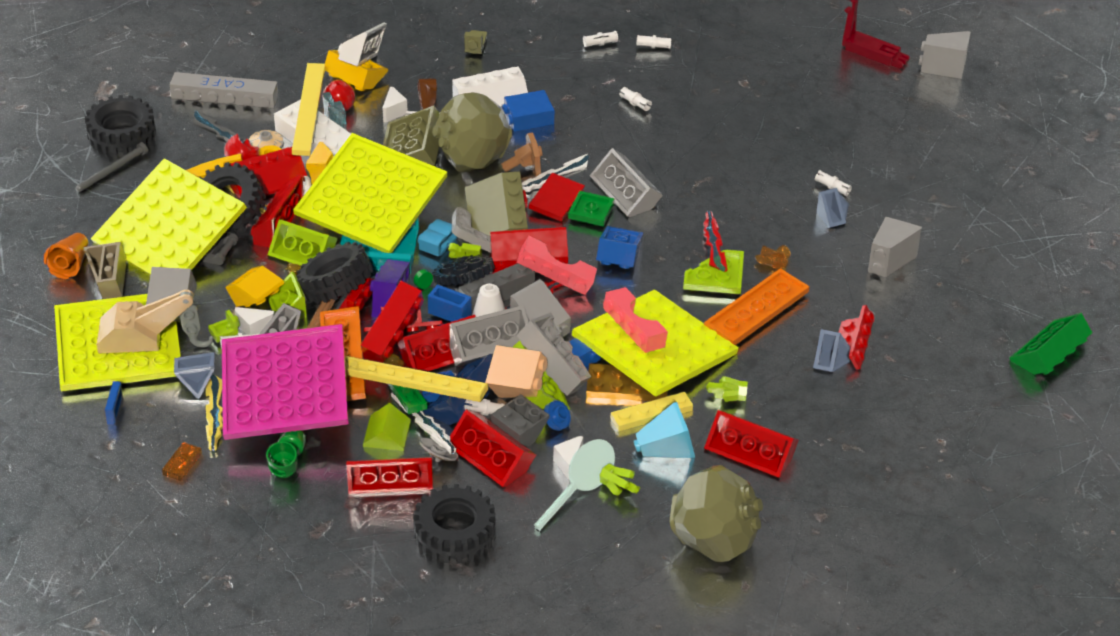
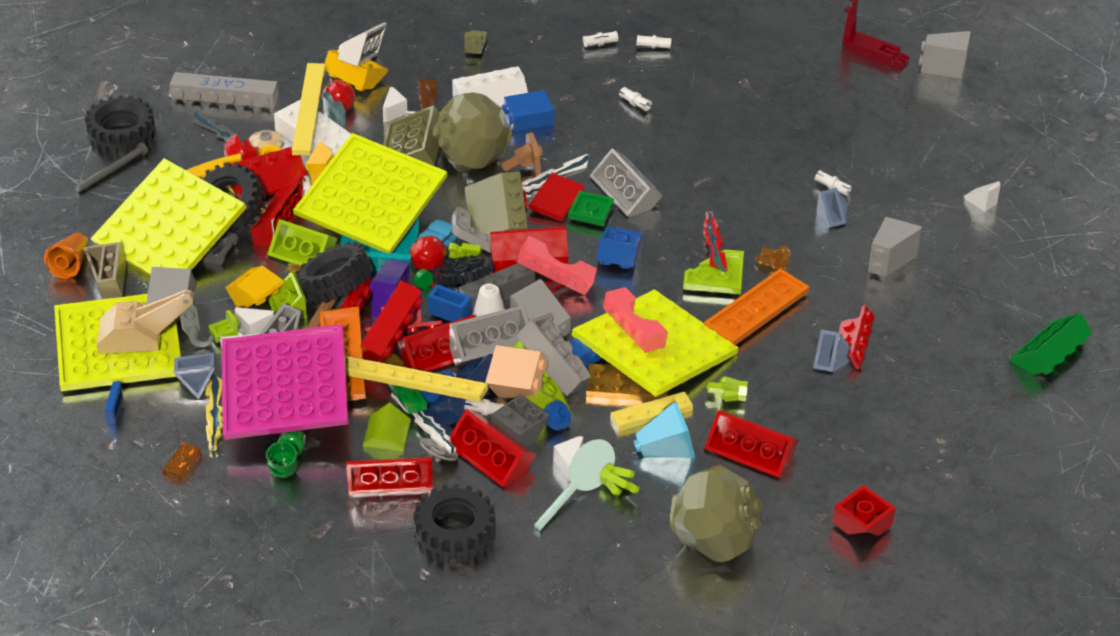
(428, 253): none -> red piece
(863, 512): none -> red slope
(985, 196): none -> white slope

